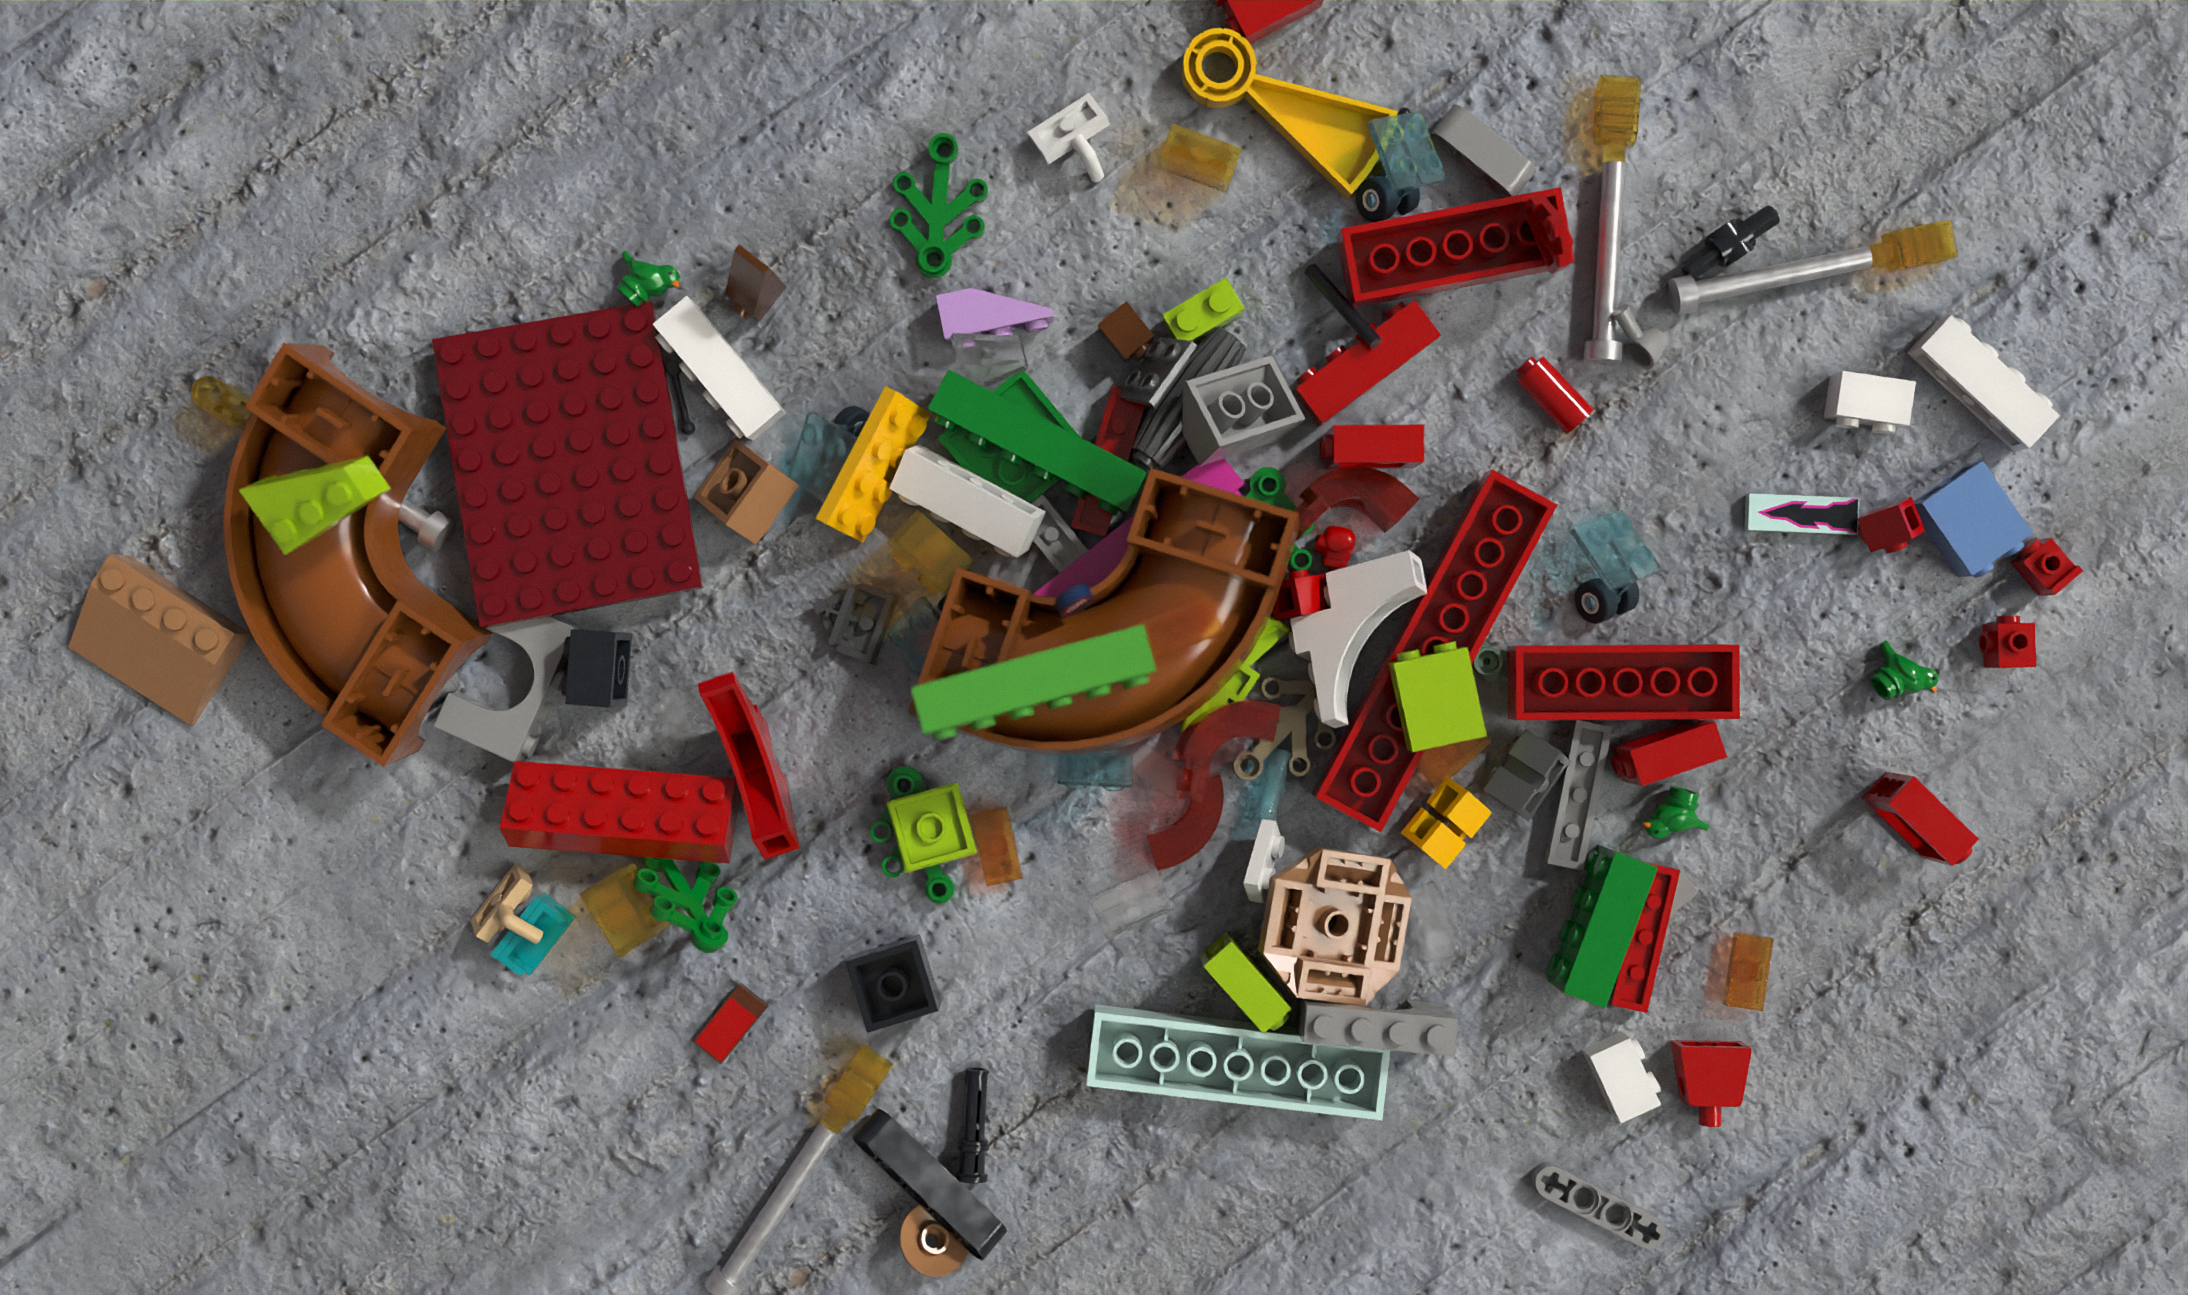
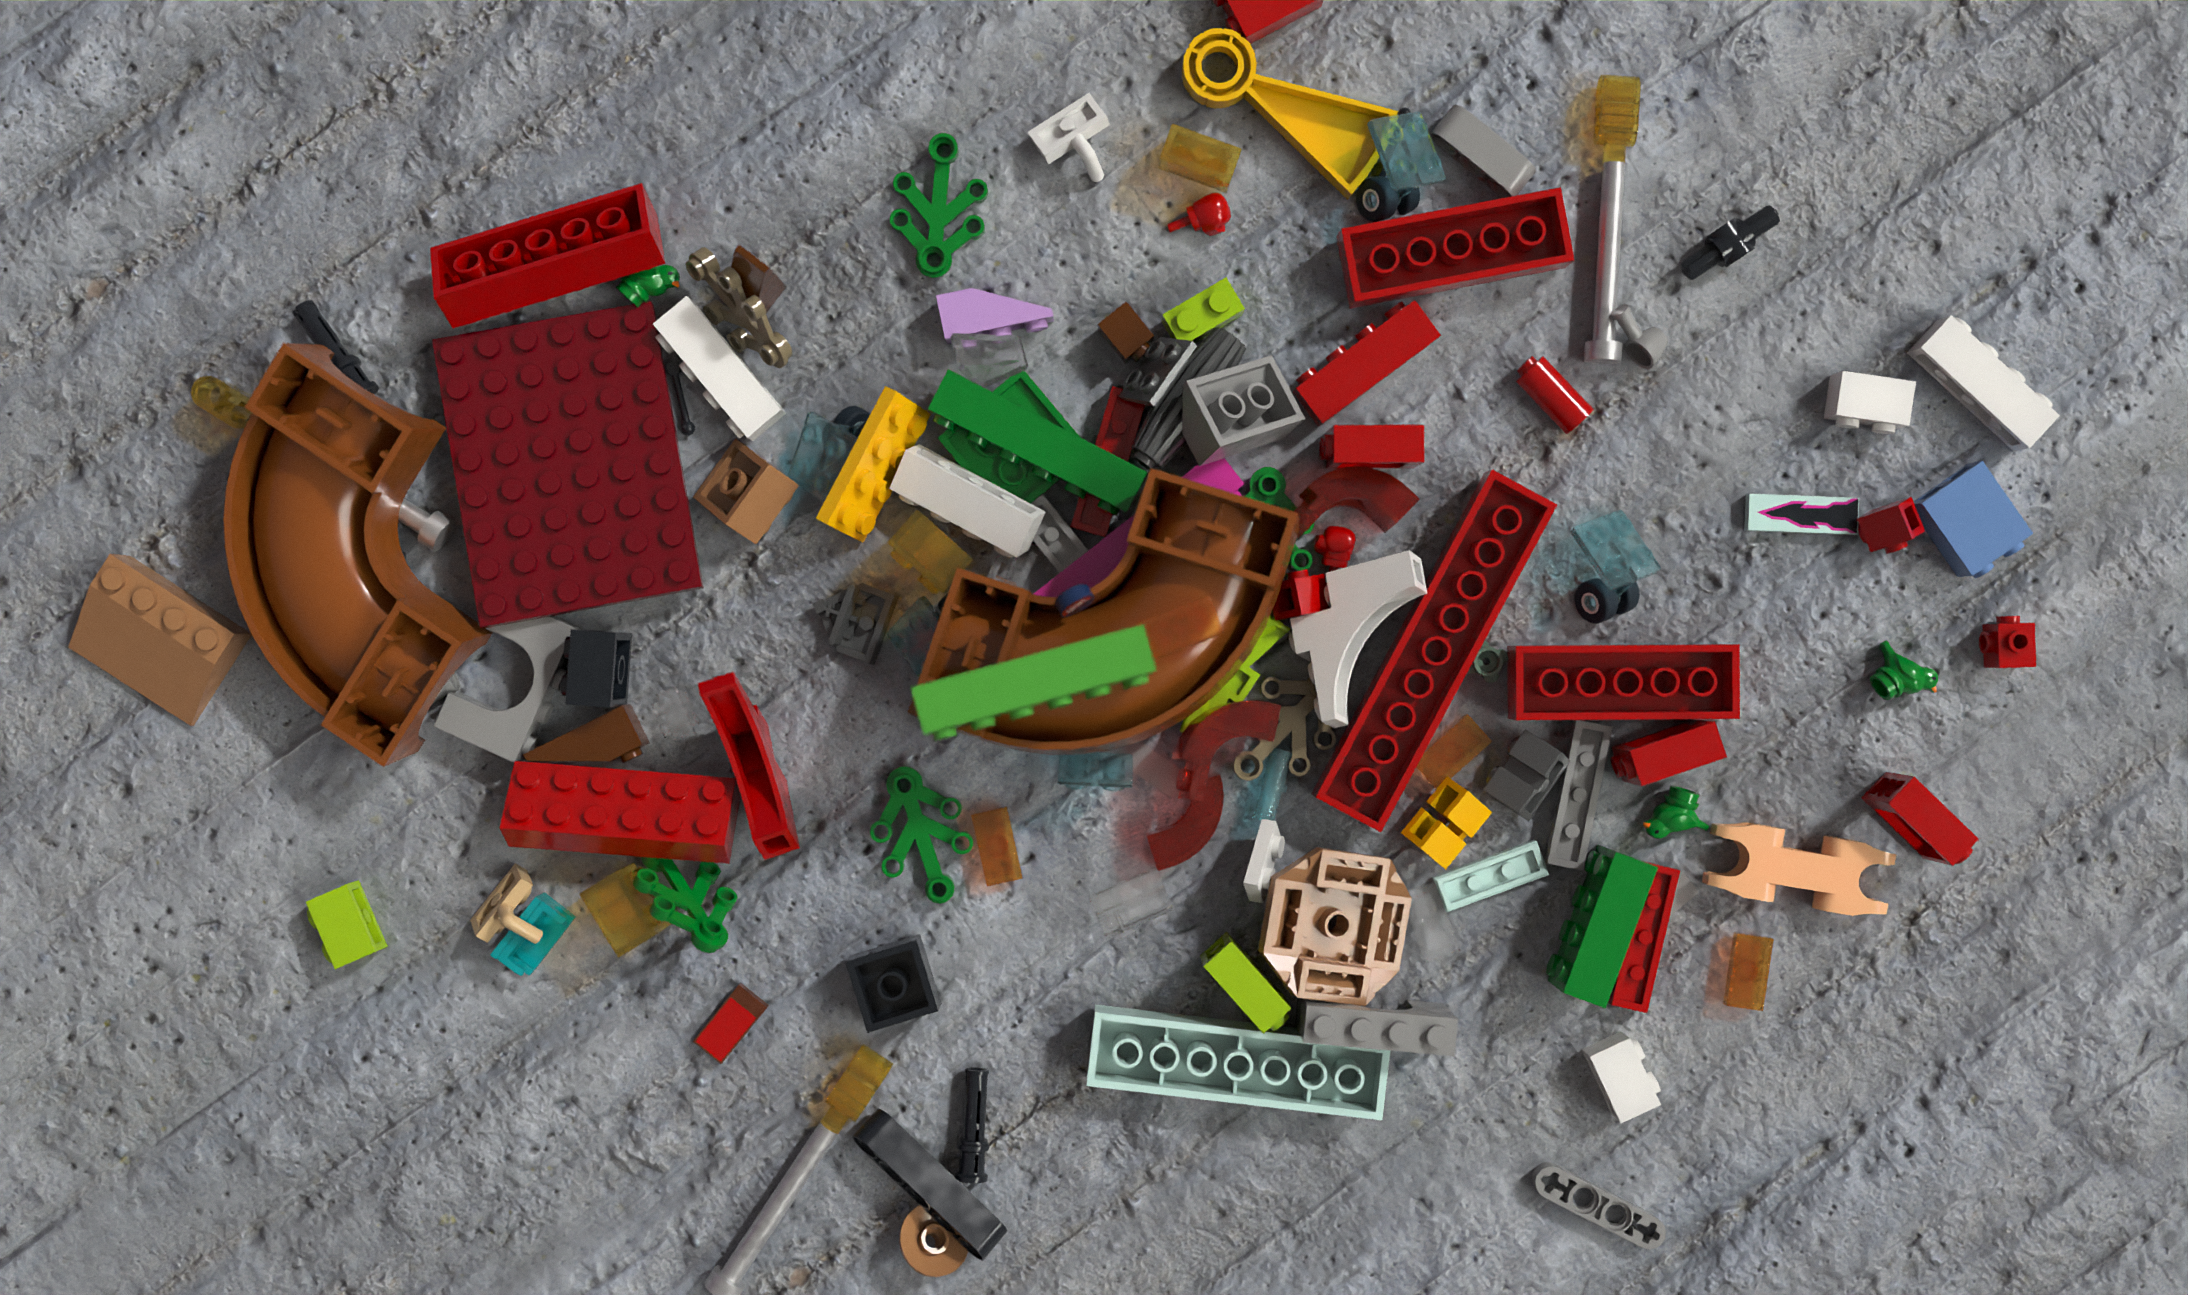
(312, 501): lime wedge -> none
(322, 334): none -> black pin
(345, 924): none -> lime brick
(546, 256): none -> red brick
(602, 739): none -> reddish brown slope
(742, 312): none -> dark tan plant
(931, 827): lime tile -> none
(1207, 214): none -> red piece
(1343, 306): black bar -> none
(1437, 697): lime brick -> none
(1490, 875): none -> light aqua tile
(1549, 232): red plate -> none
(1711, 1075): red torso -> none
(1830, 874): none -> light nougat piece
(1899, 250): flat silver piece -> none
(2032, 566): red brick -> none

